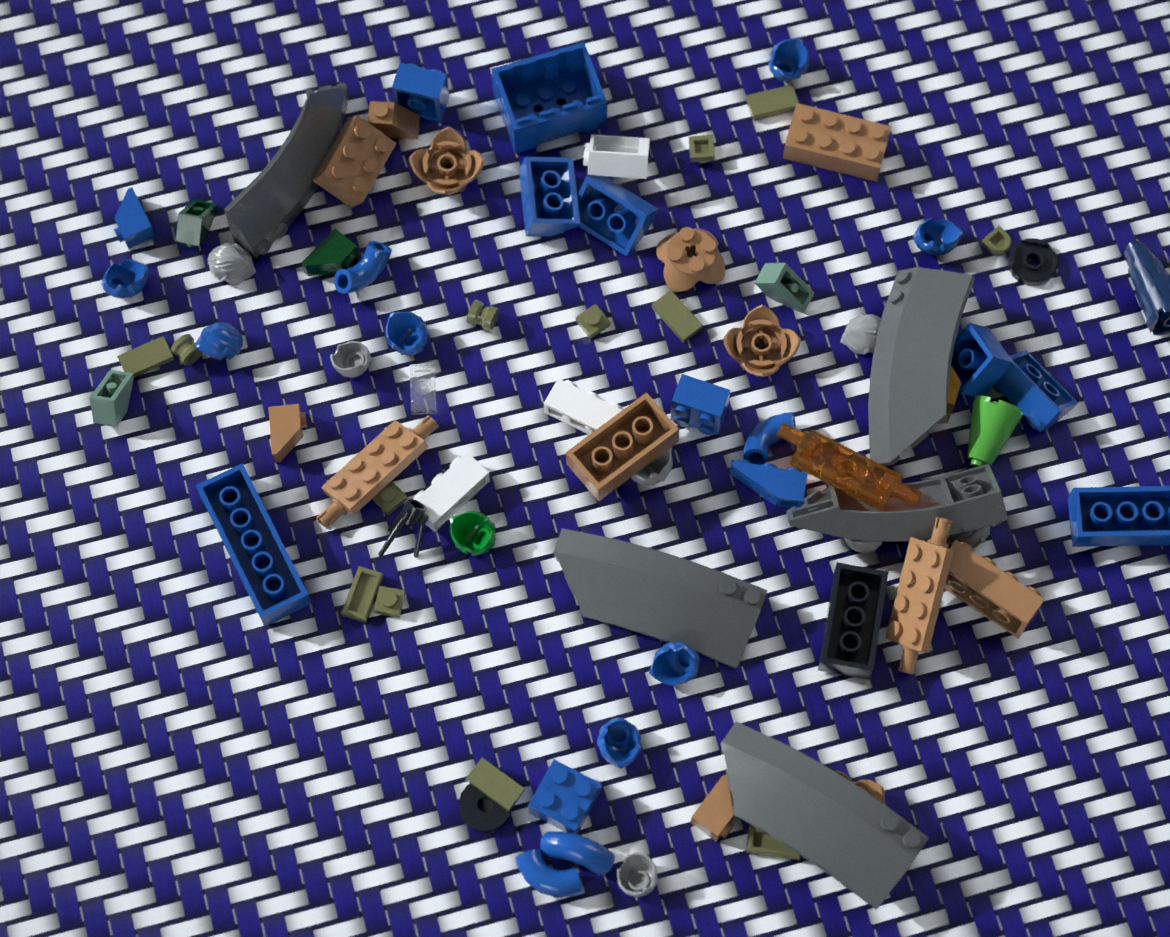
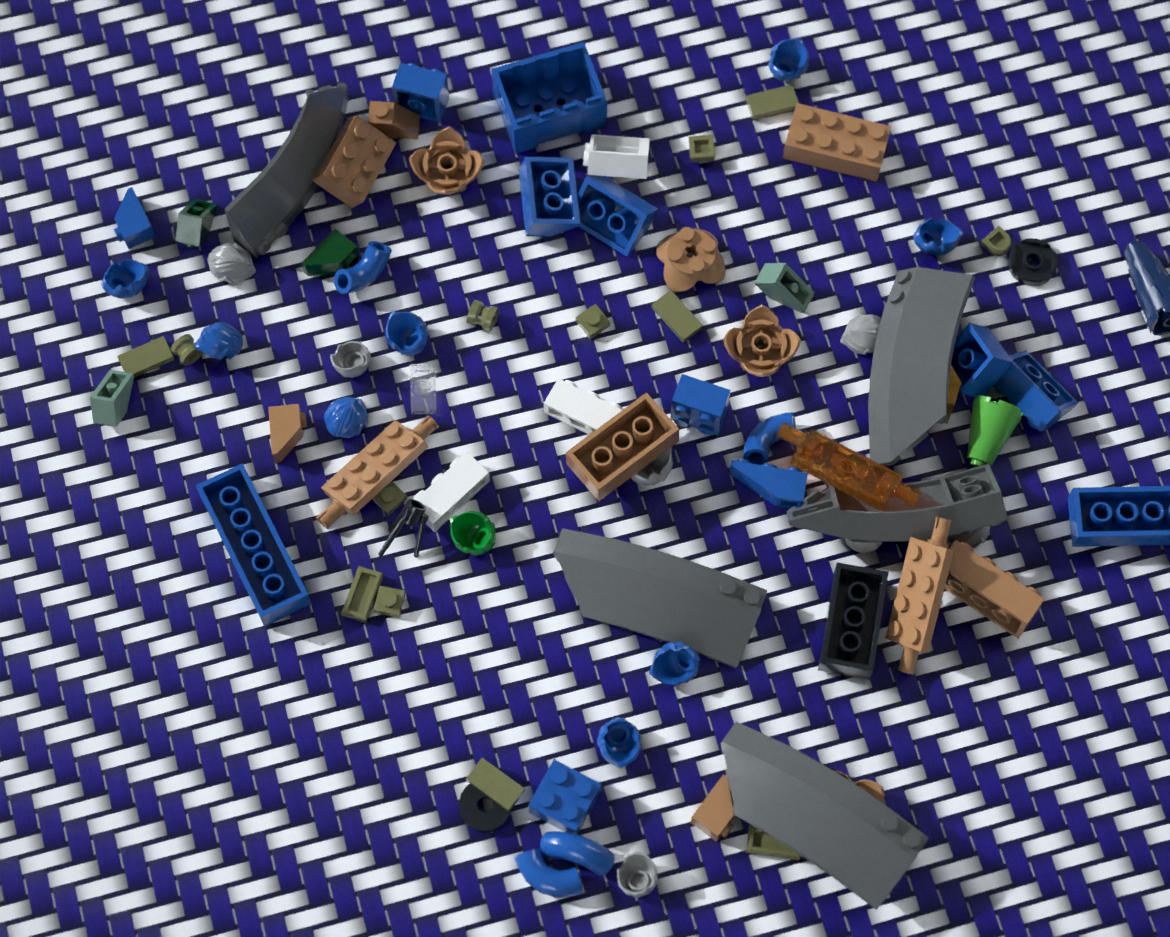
(346, 417): none -> blue hair

